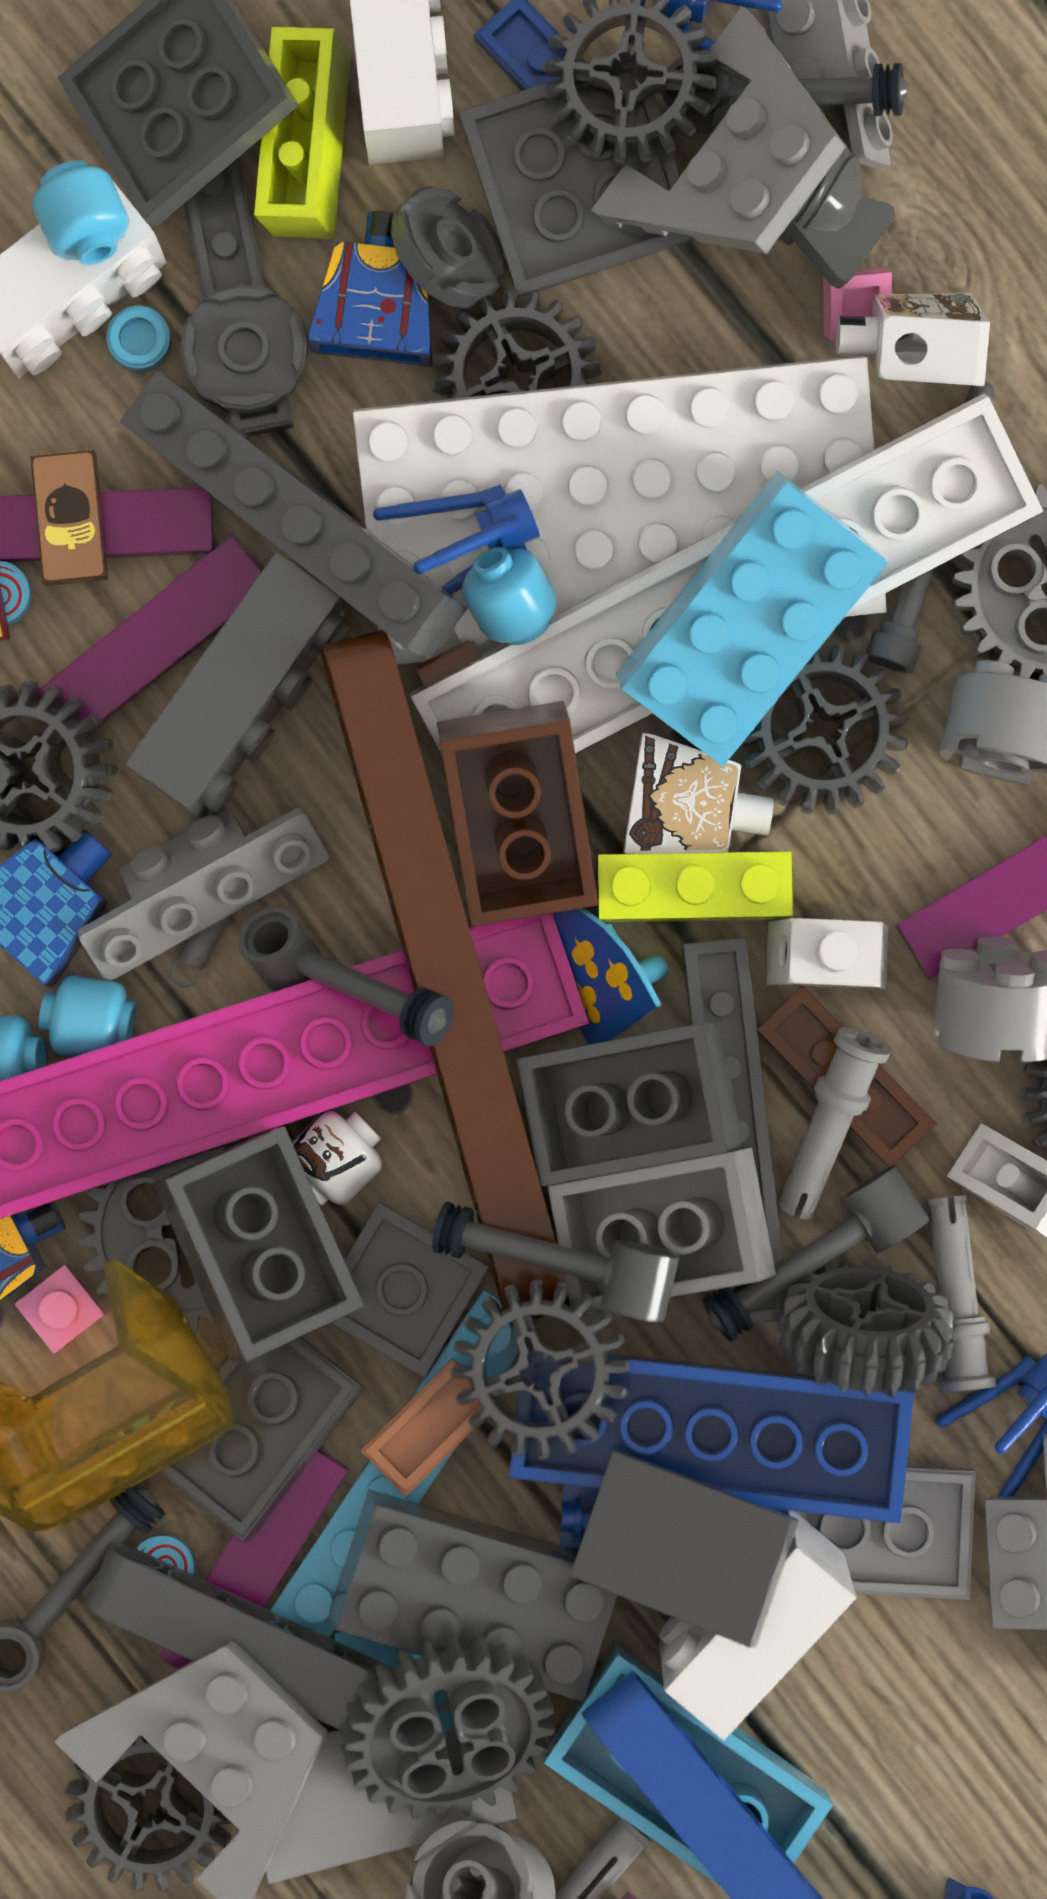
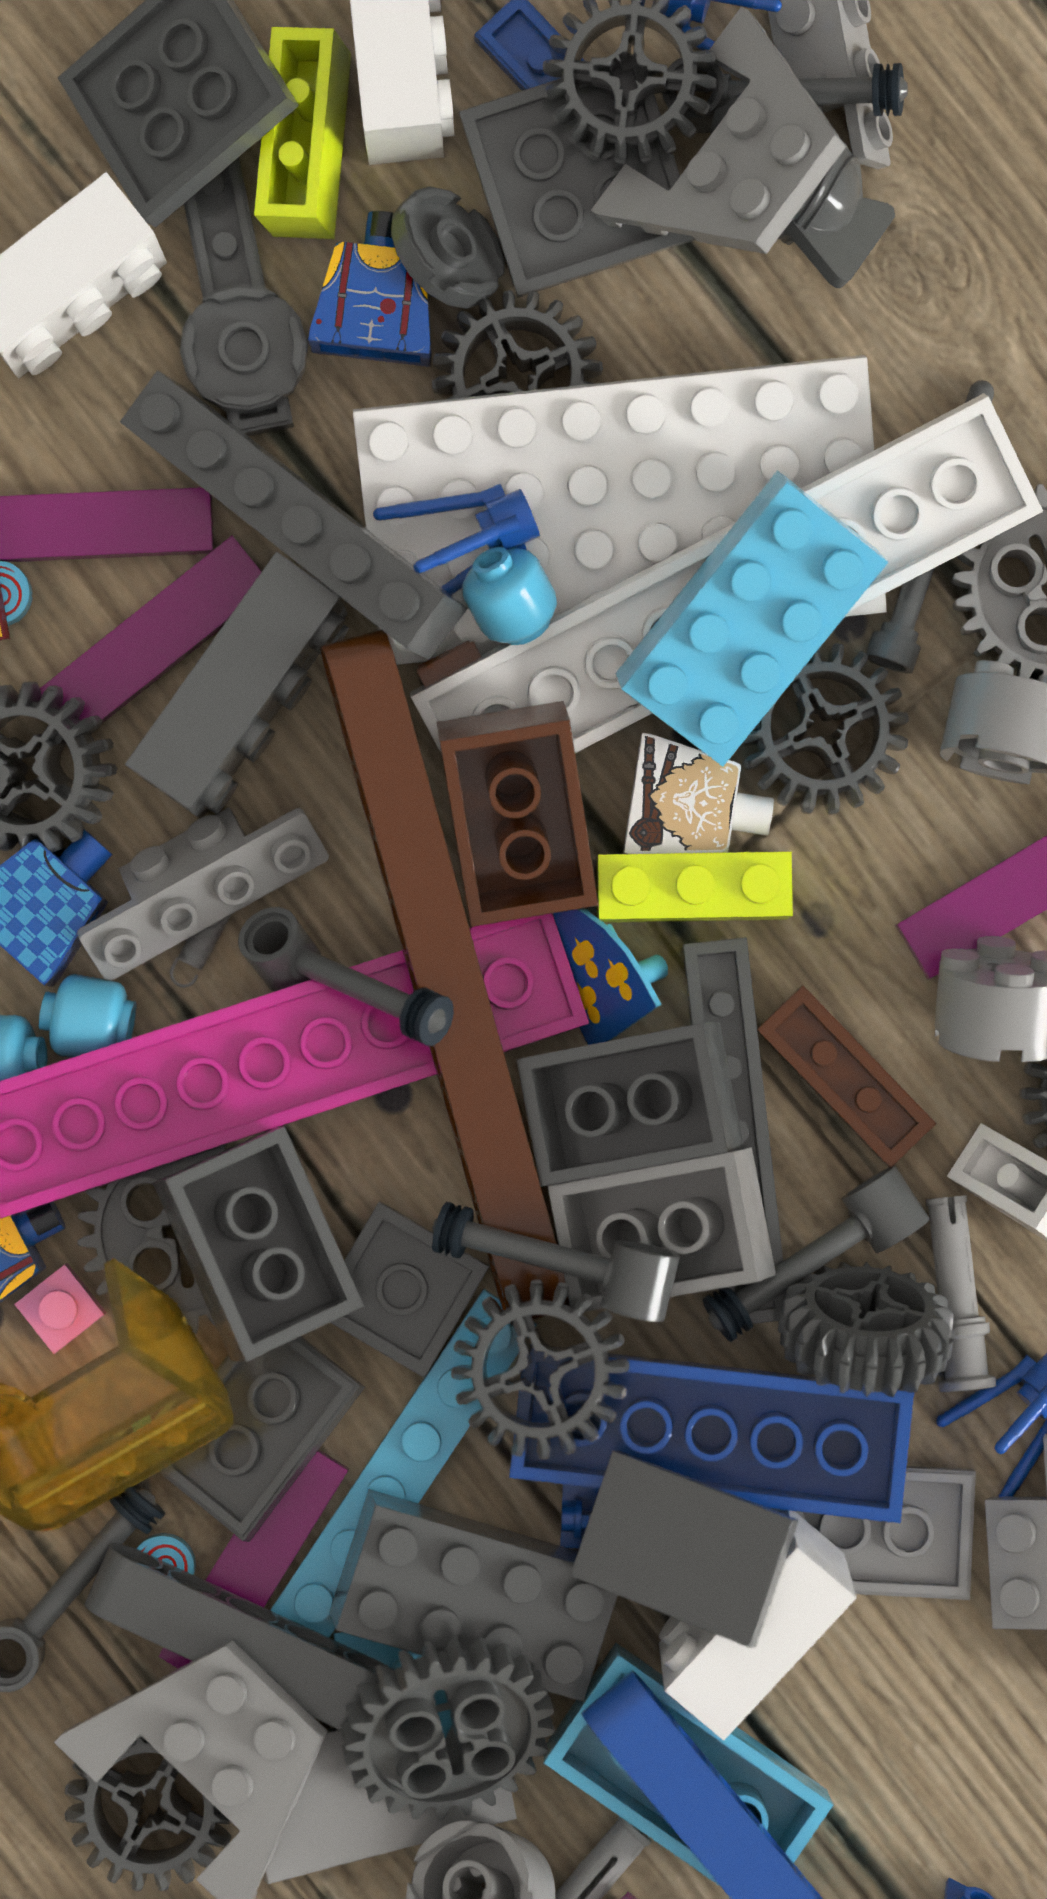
(69, 518): medium nougat tile -> none
(80, 212): medium azure head -> none
(139, 339): medium azure tile -> none
(338, 1156): white head -> none
(422, 1431): nougat tile -> none
(827, 953): white torso -> none
(841, 1097): light grey pin -> none
(854, 297): bright pink plate -> none
(944, 340): white torso -> none

